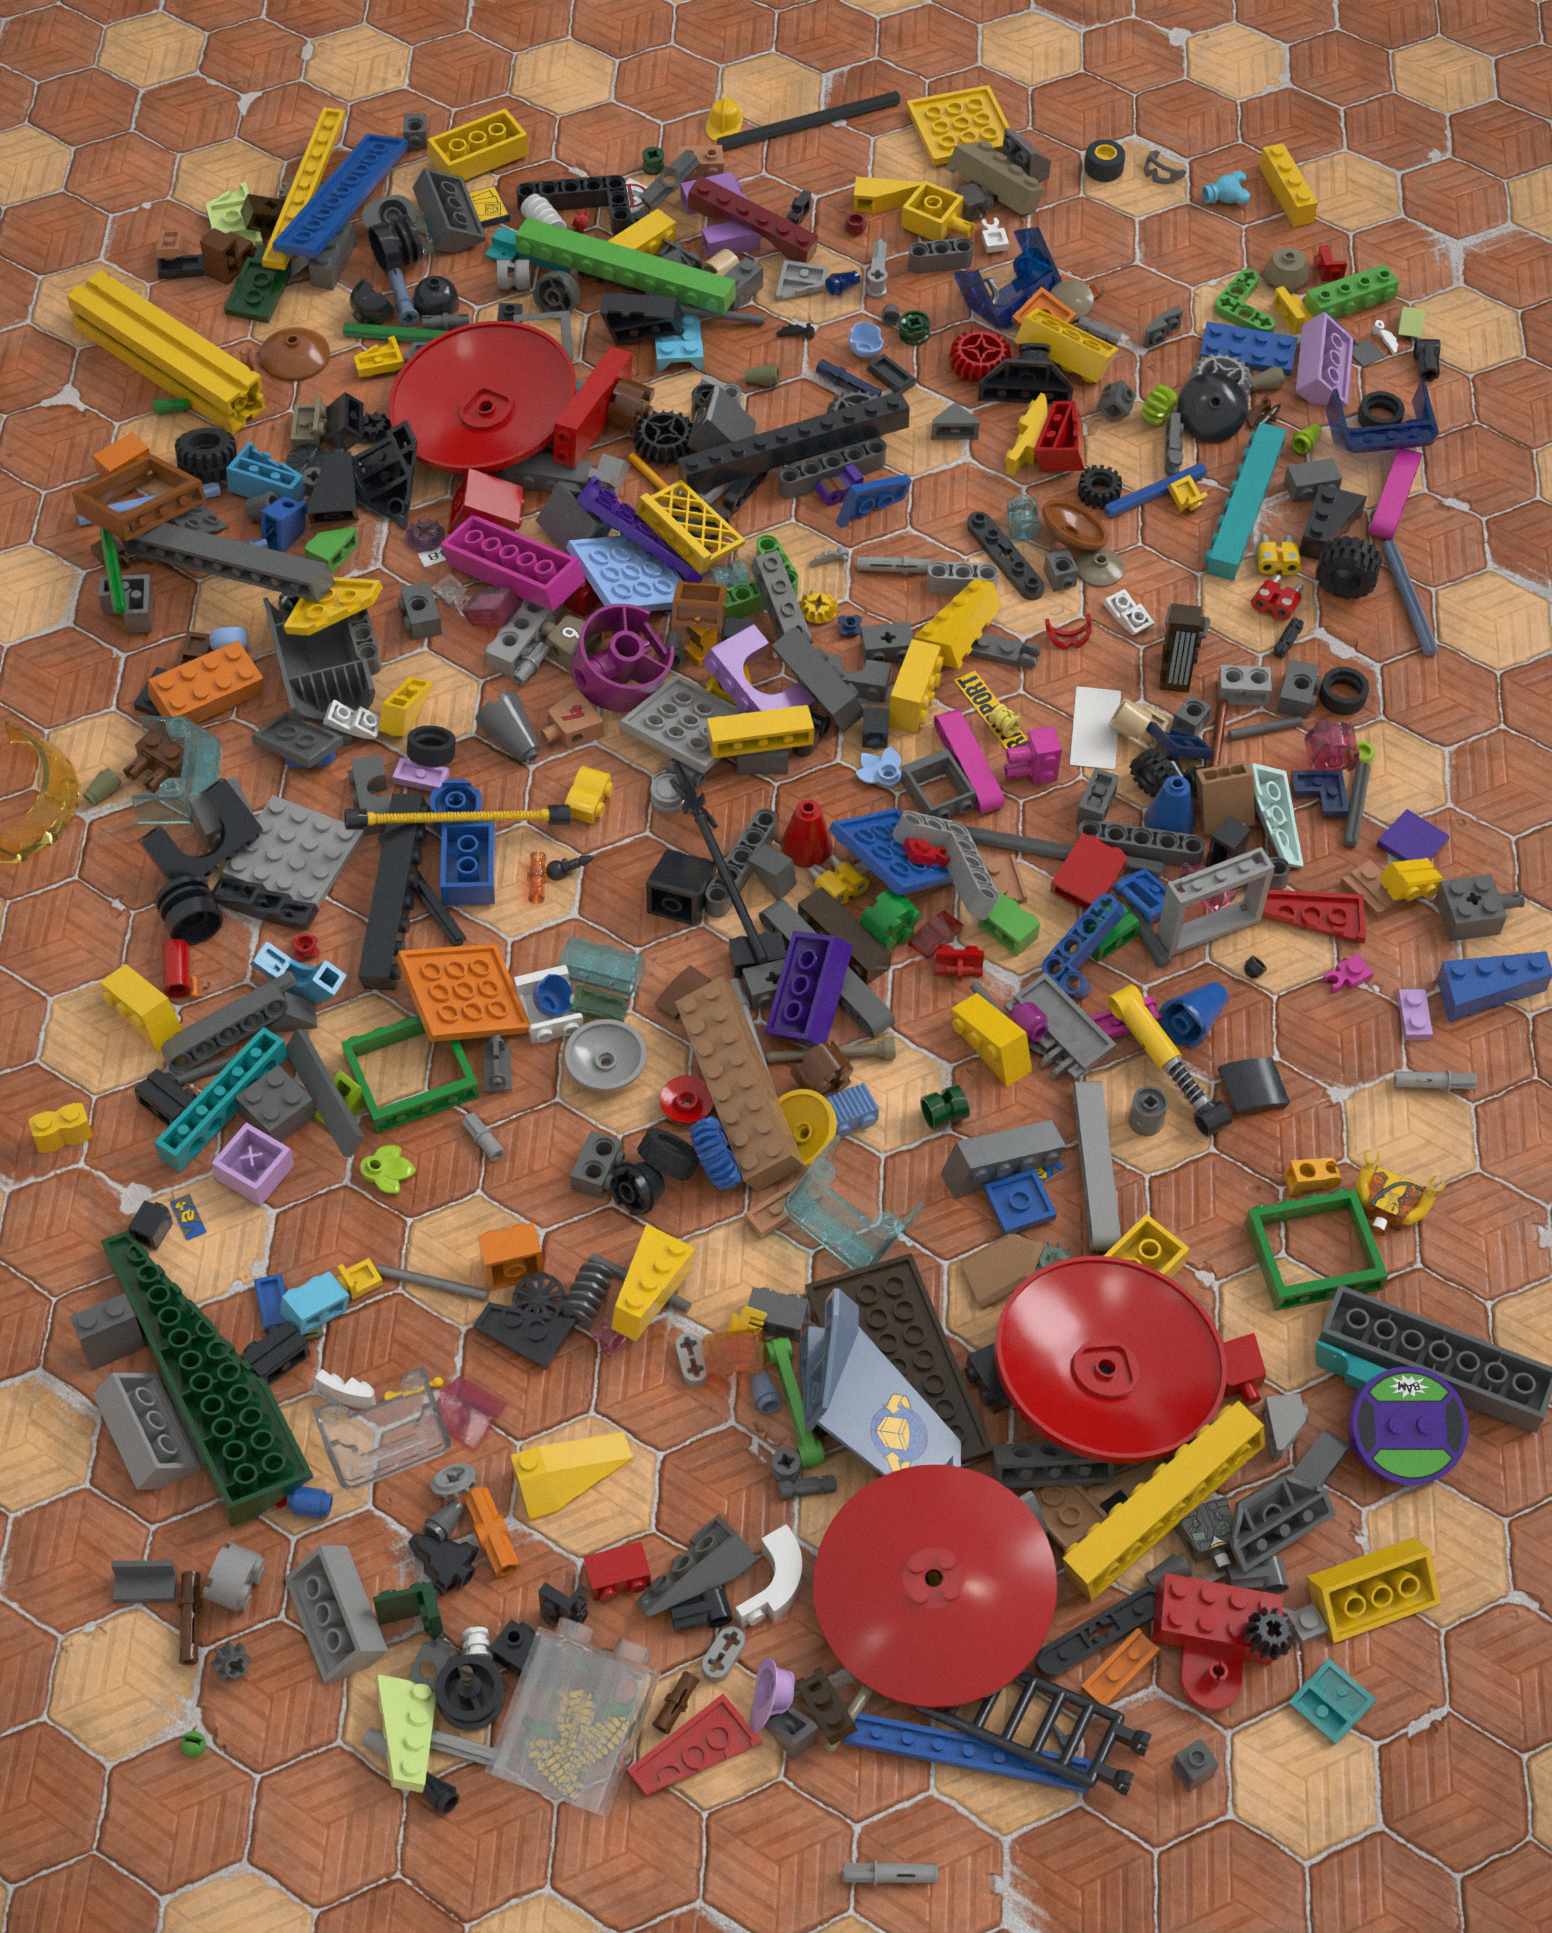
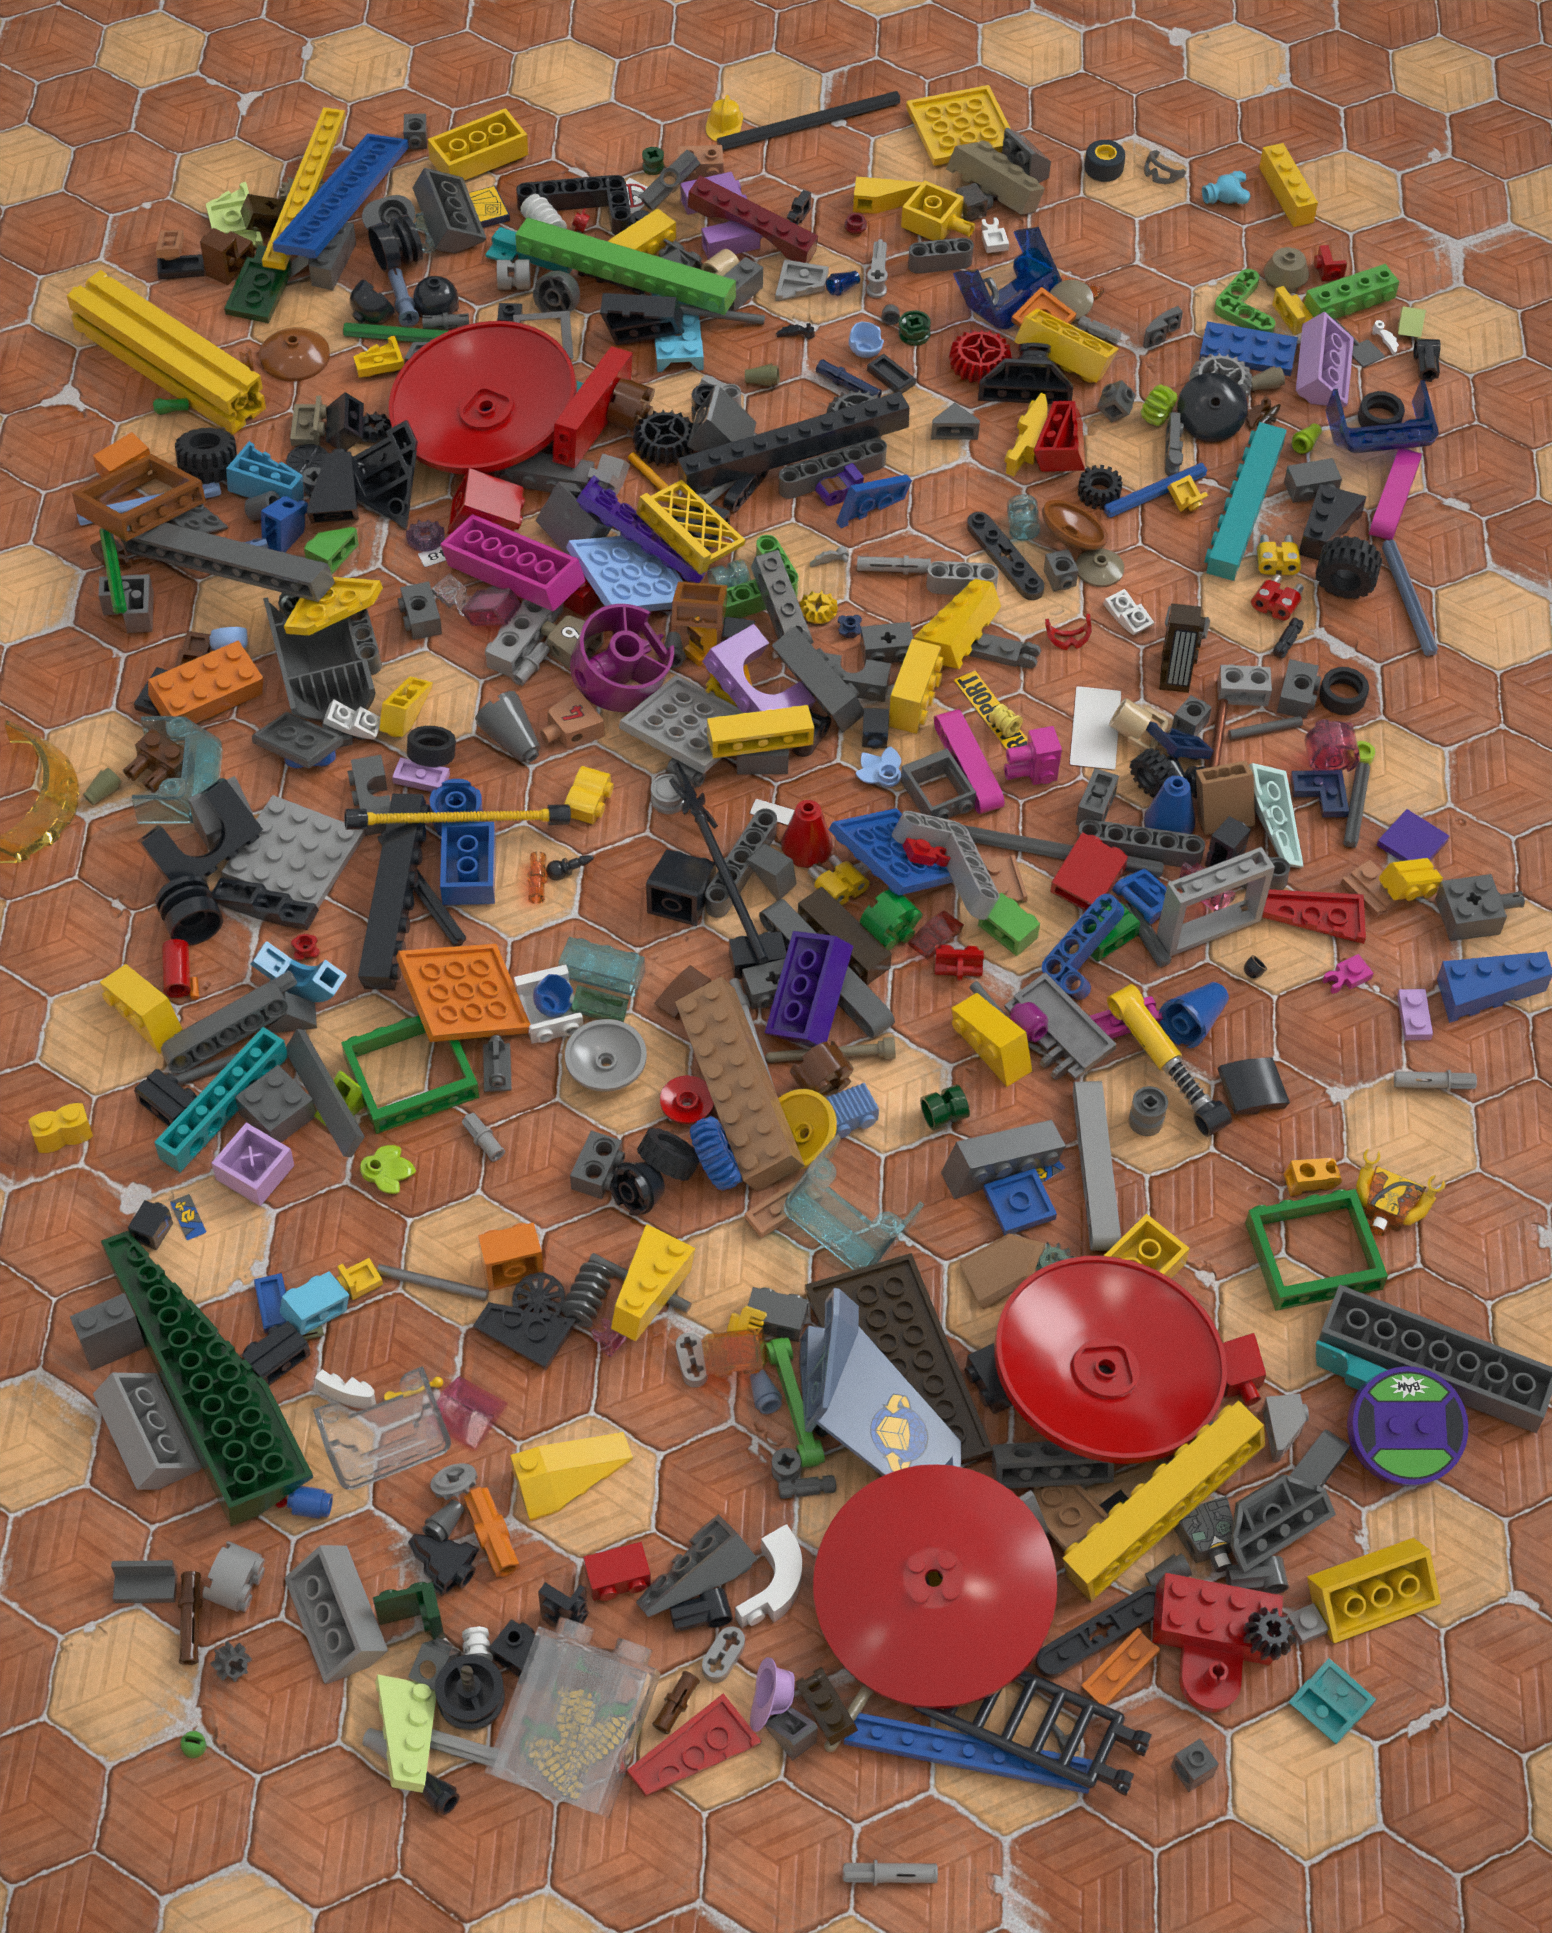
(783, 814): none -> white sticker

